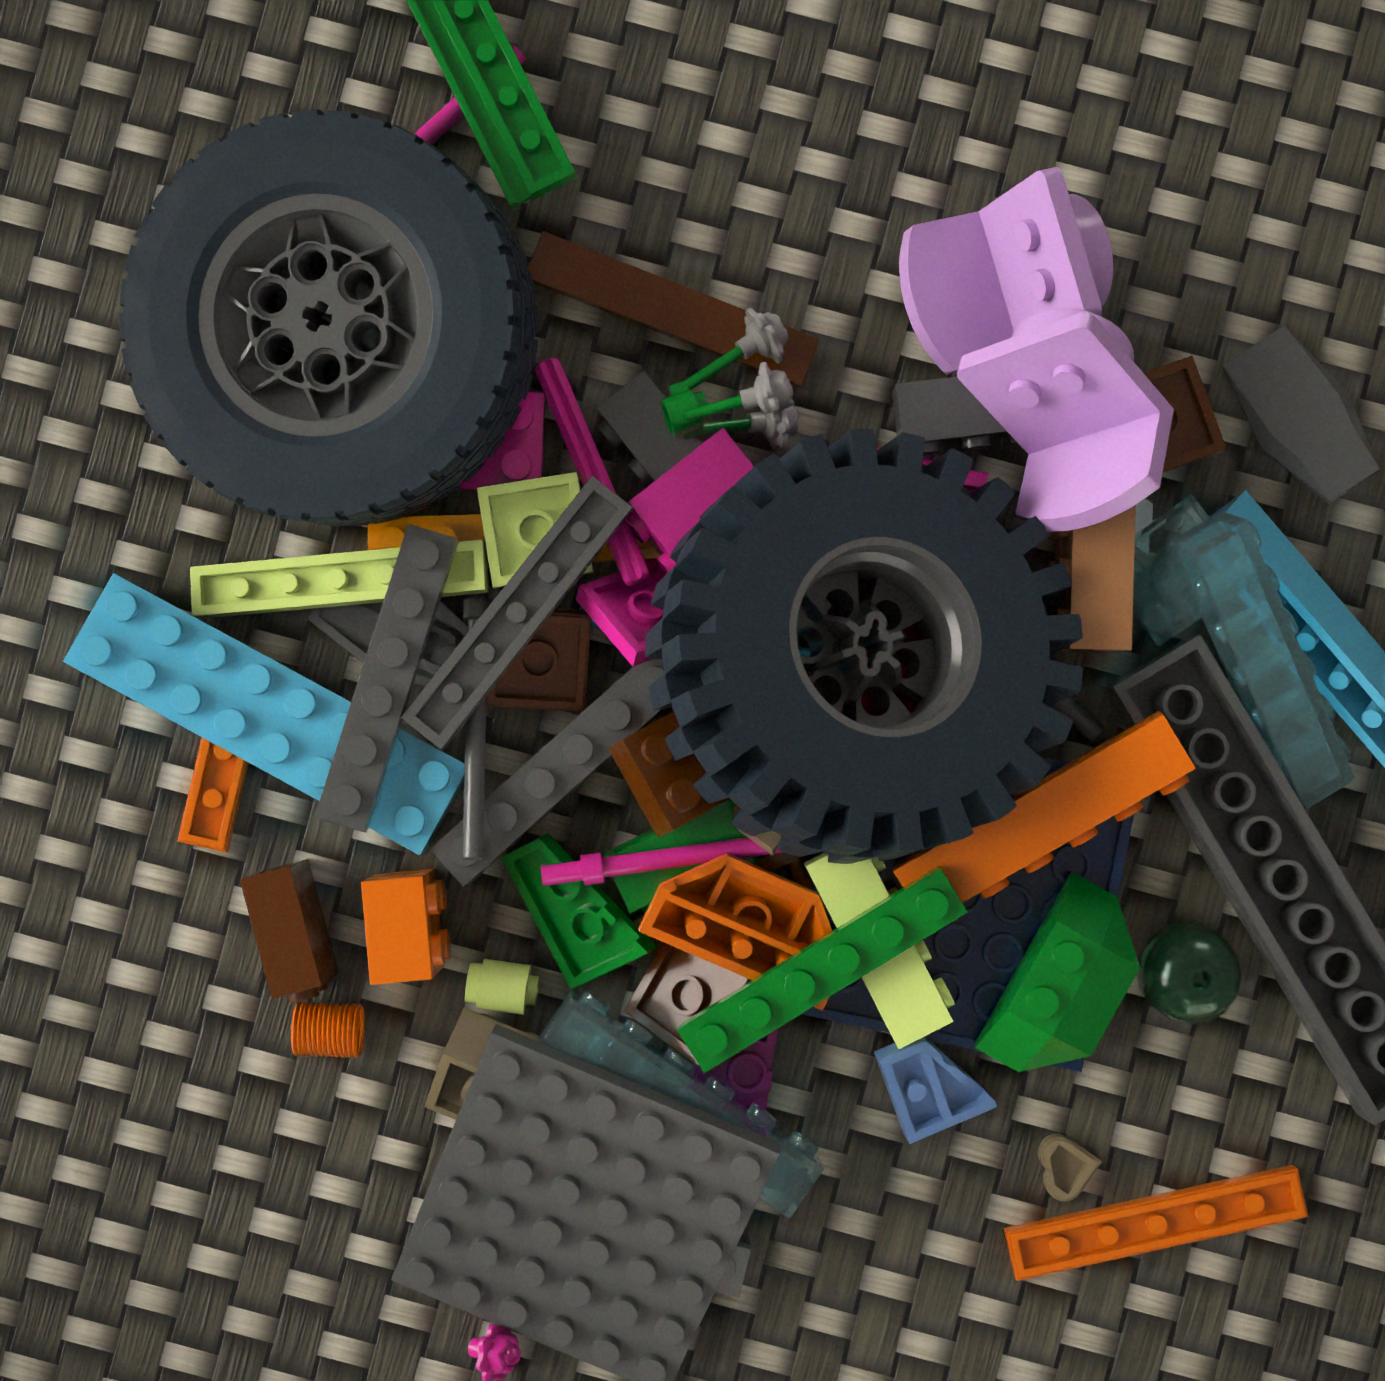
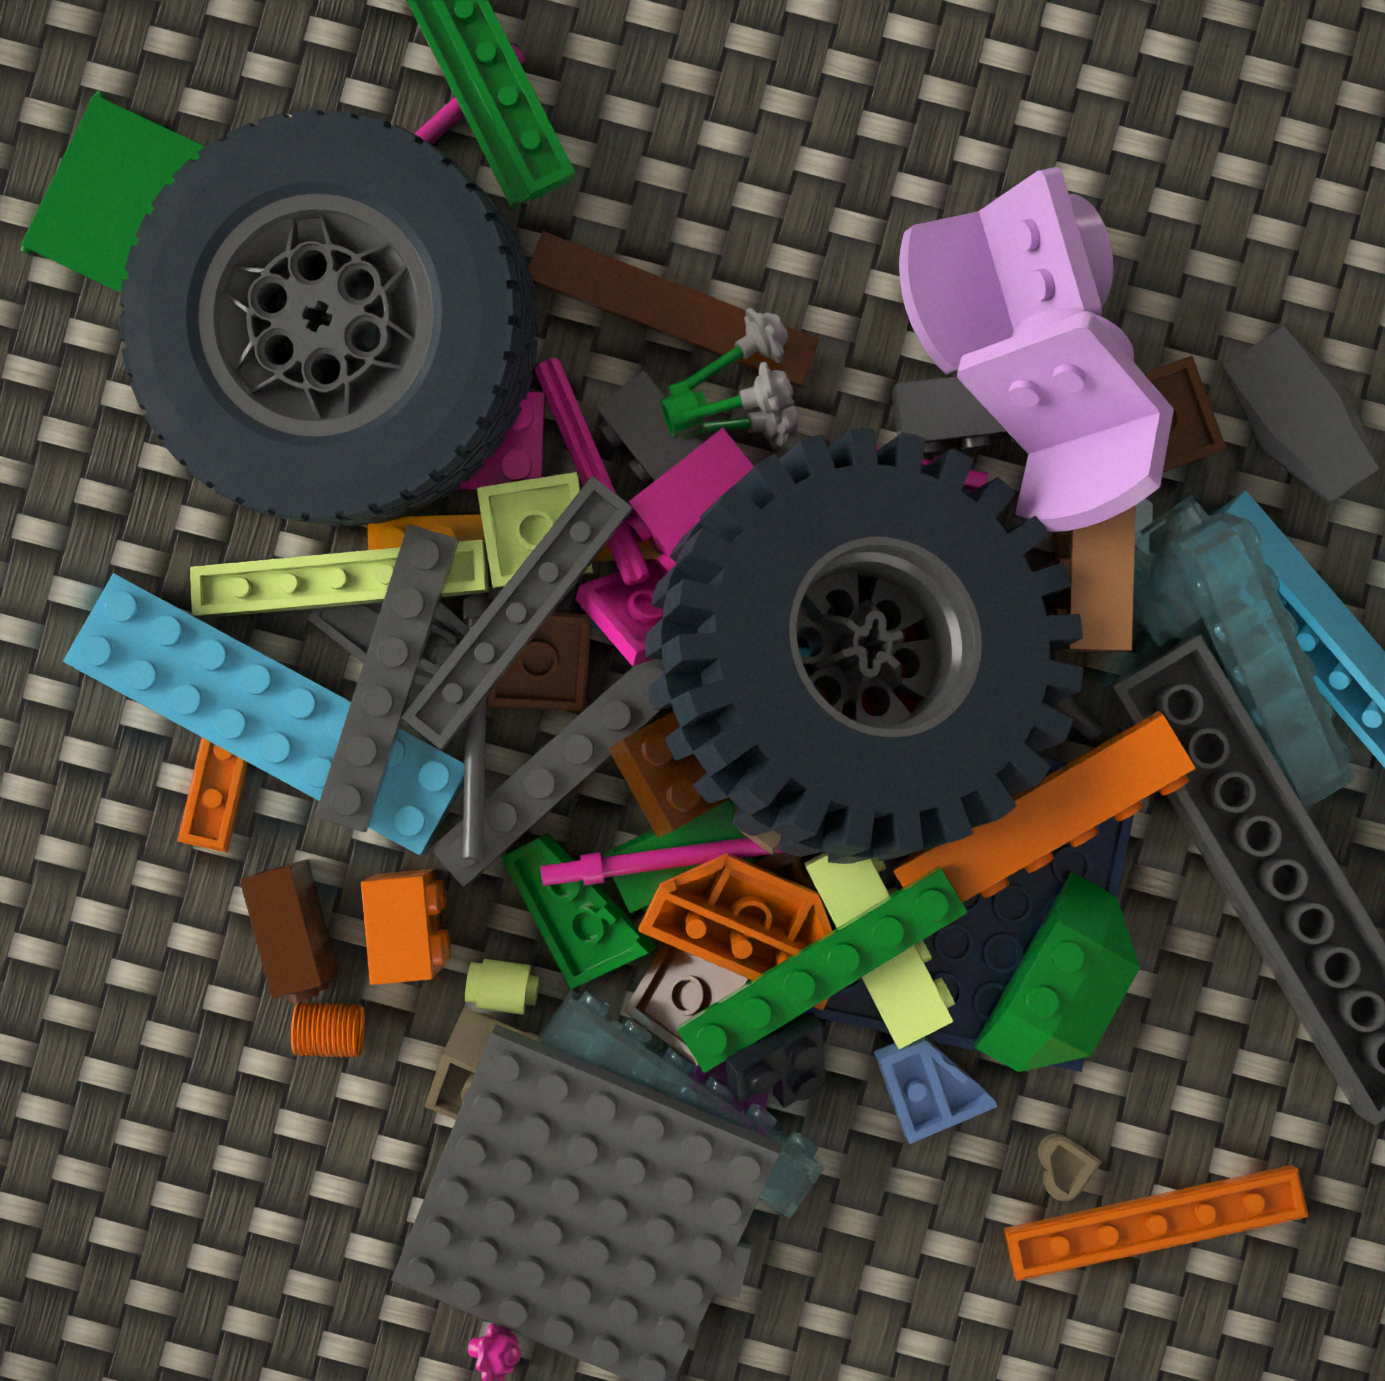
(105, 190): none -> green piece
(784, 1060): none -> black plate
(1169, 970): clear green cylinder -> none

